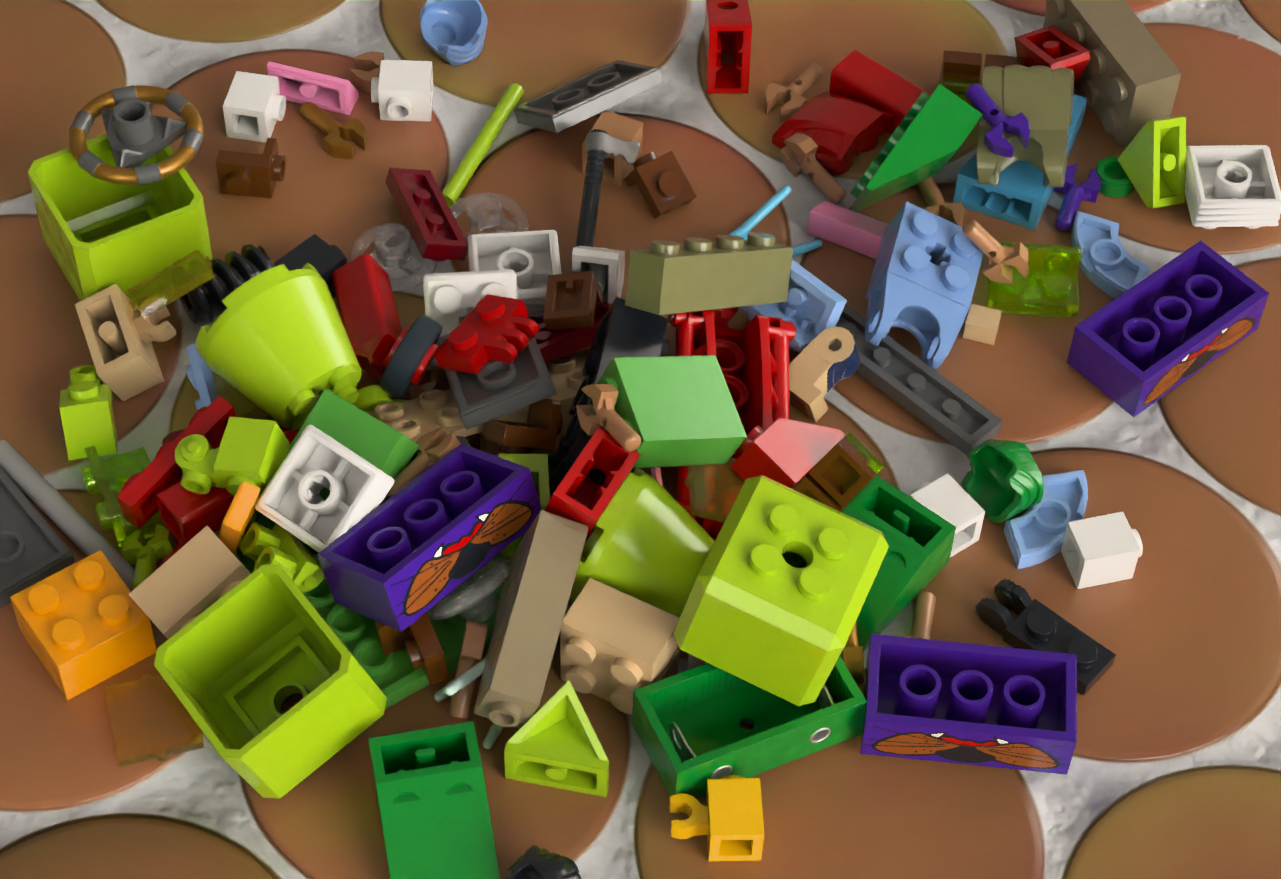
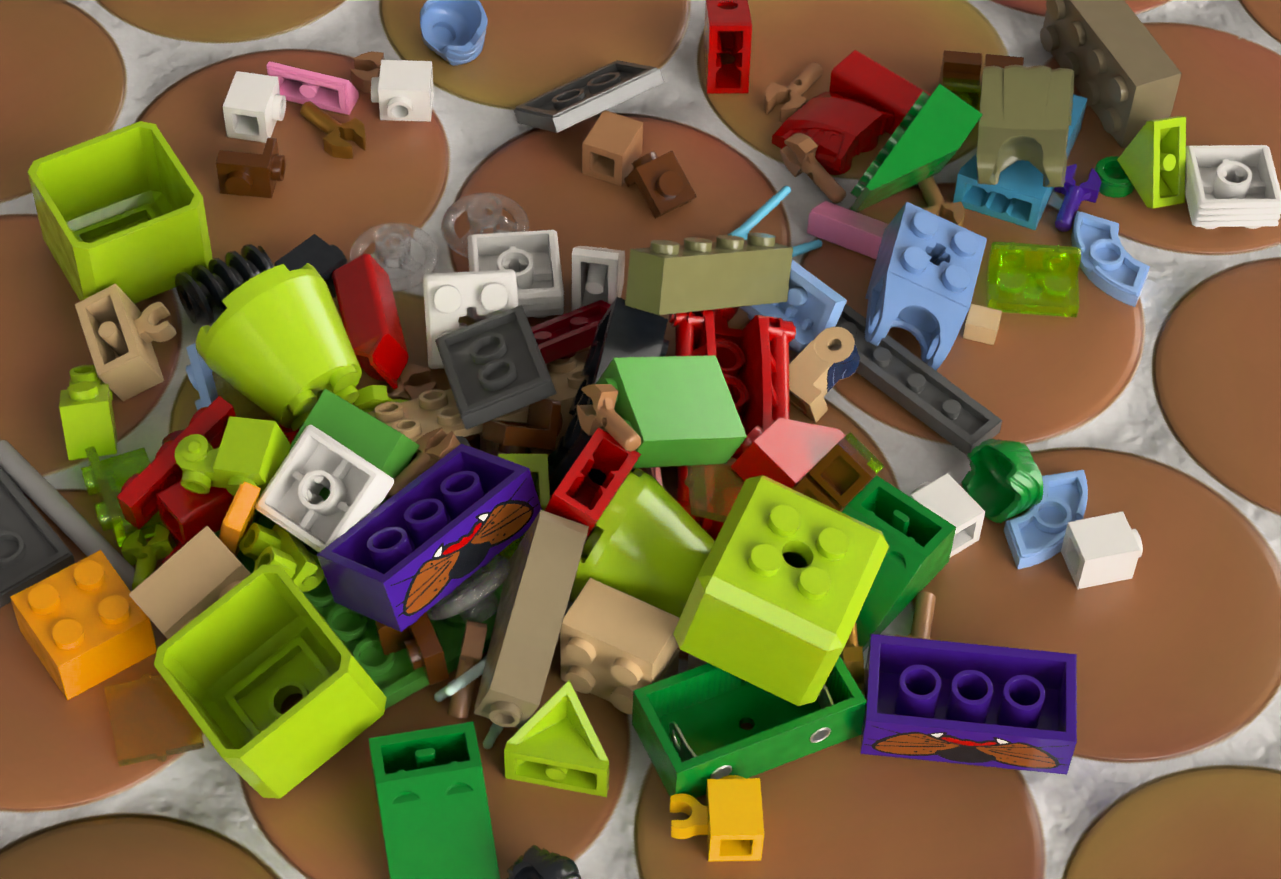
(137, 134): dark grey piece -> none
(171, 283): clear yellow piece -> none
(410, 356): black wheel -> none
(427, 214): dark red plate -> none
(482, 143): lime bar -> none
(489, 332): red hinge -> none
(571, 300): reddish brown bracket -> none
(598, 147): black piece -> none
(994, 139): dark purple bar -> none
(998, 256): medium nougat bar -> none
(1043, 630): black hinge -> none
(1052, 49): red slope -> none
(1166, 328): dark purple brick -> none

